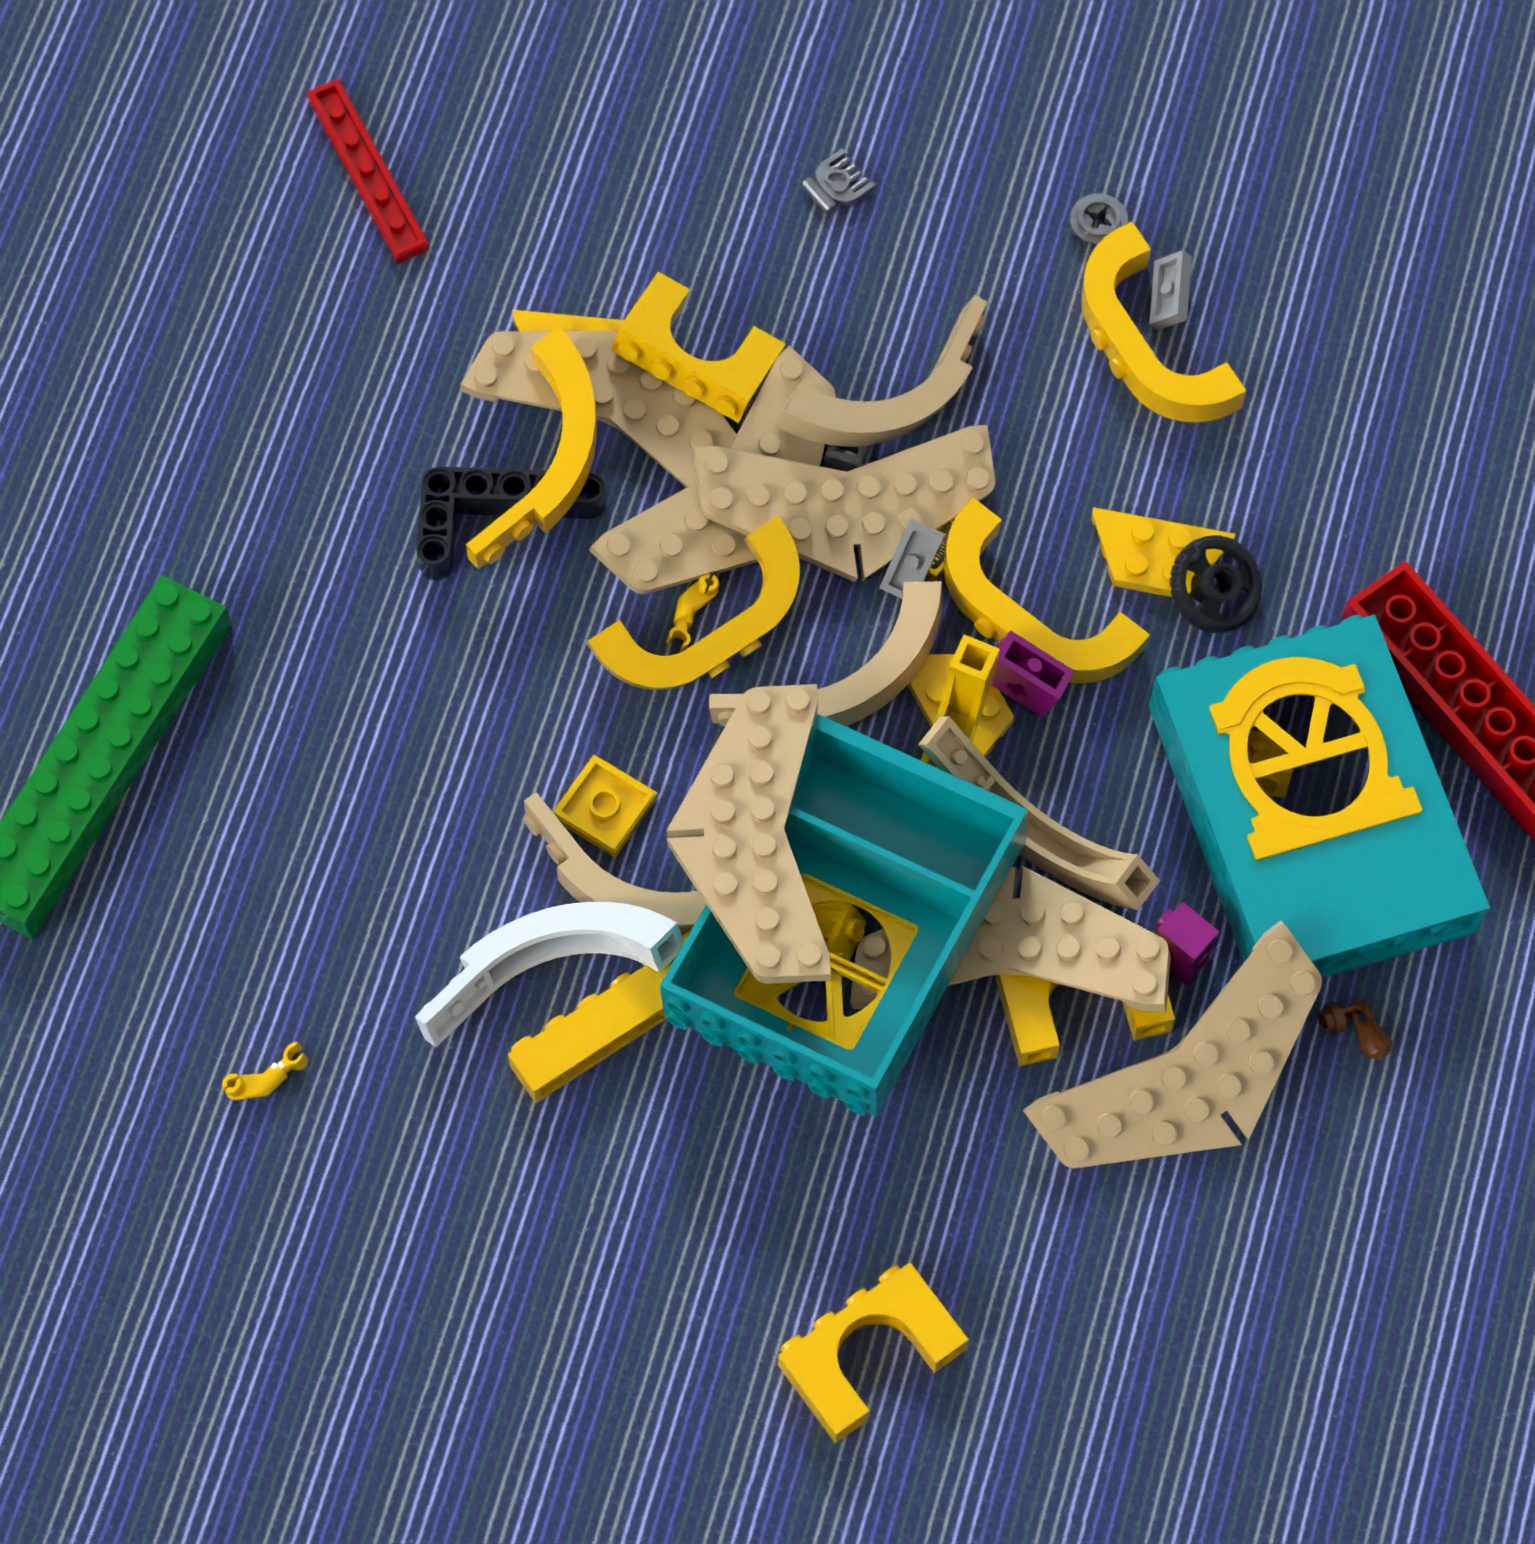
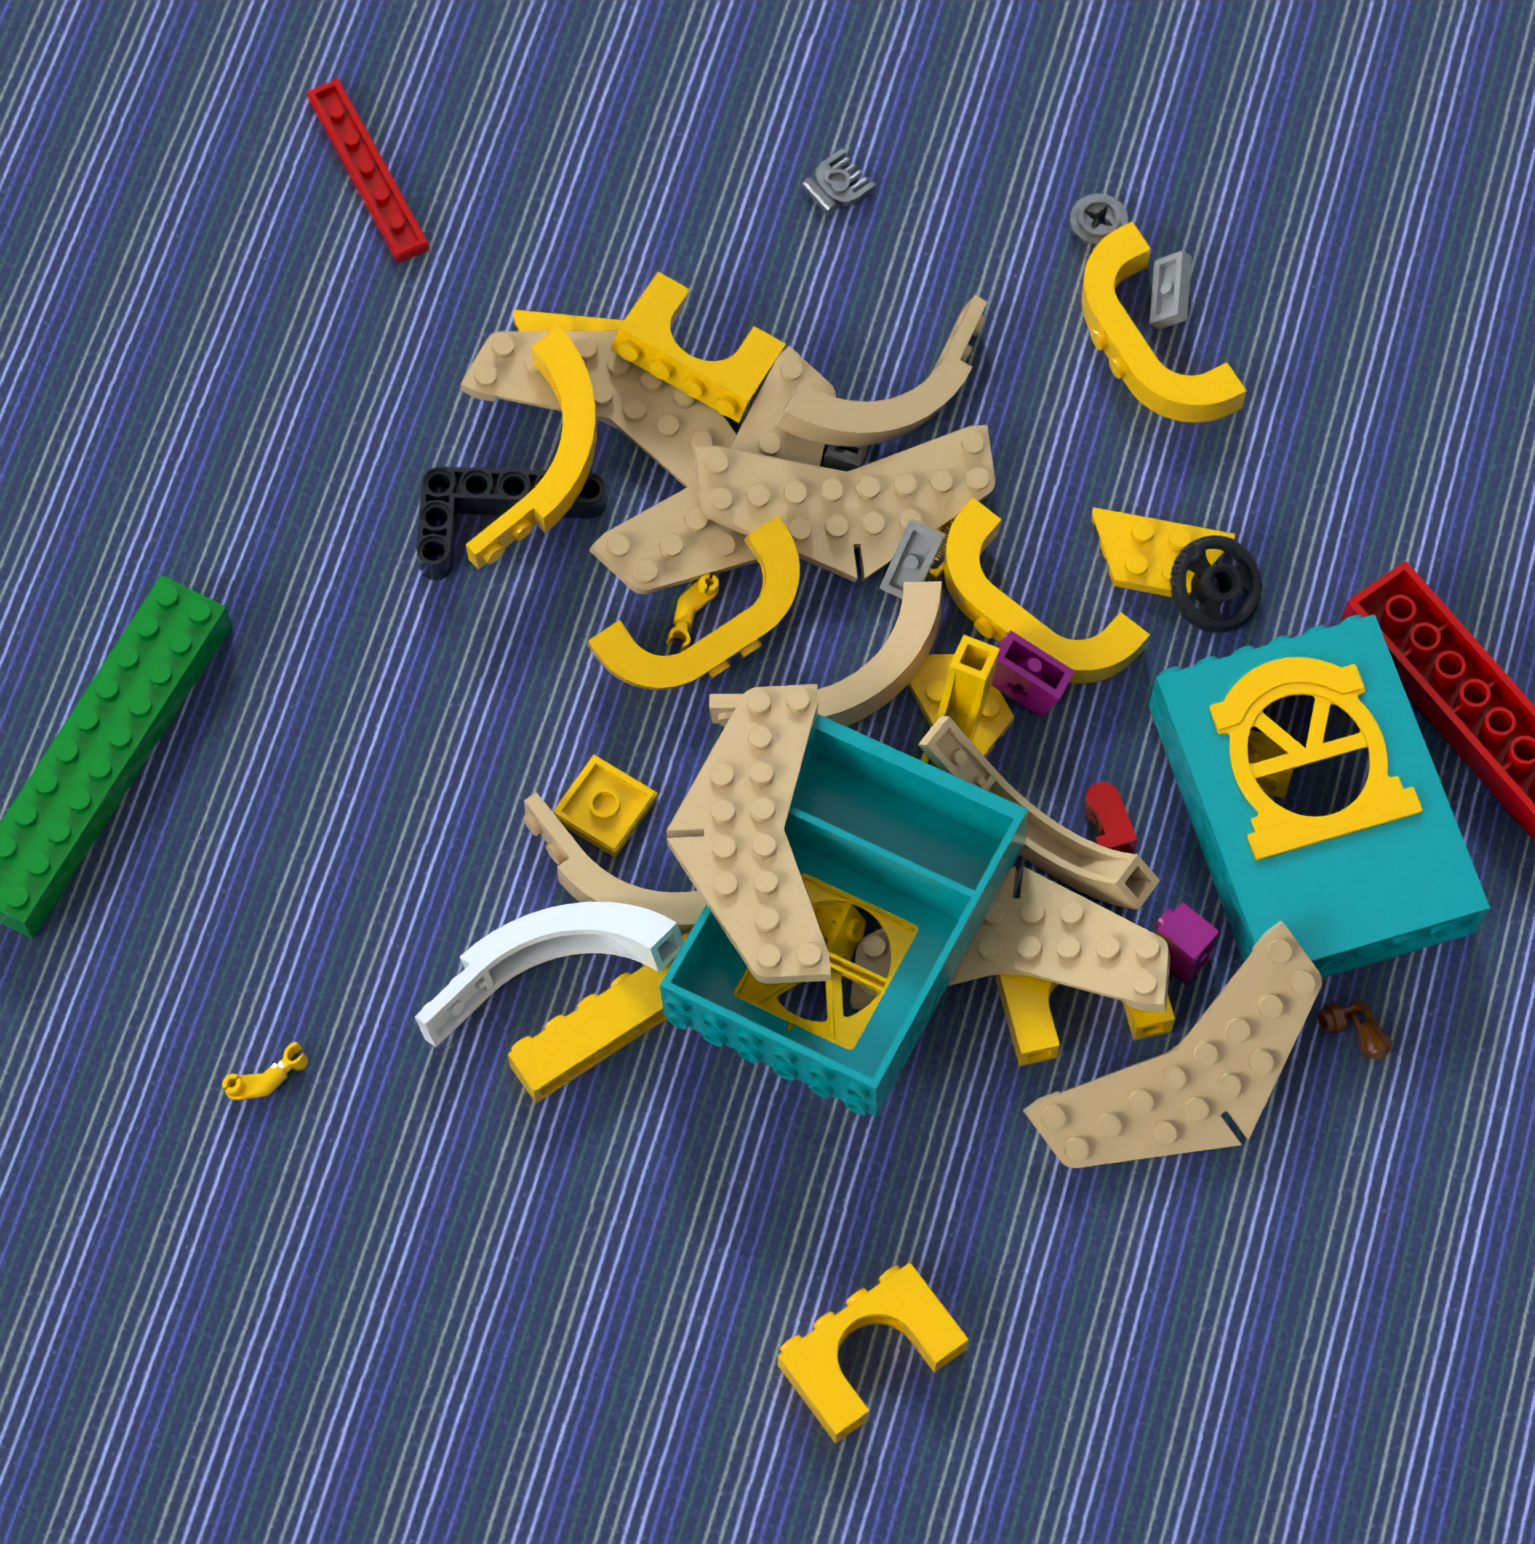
(1106, 810): none -> red leg

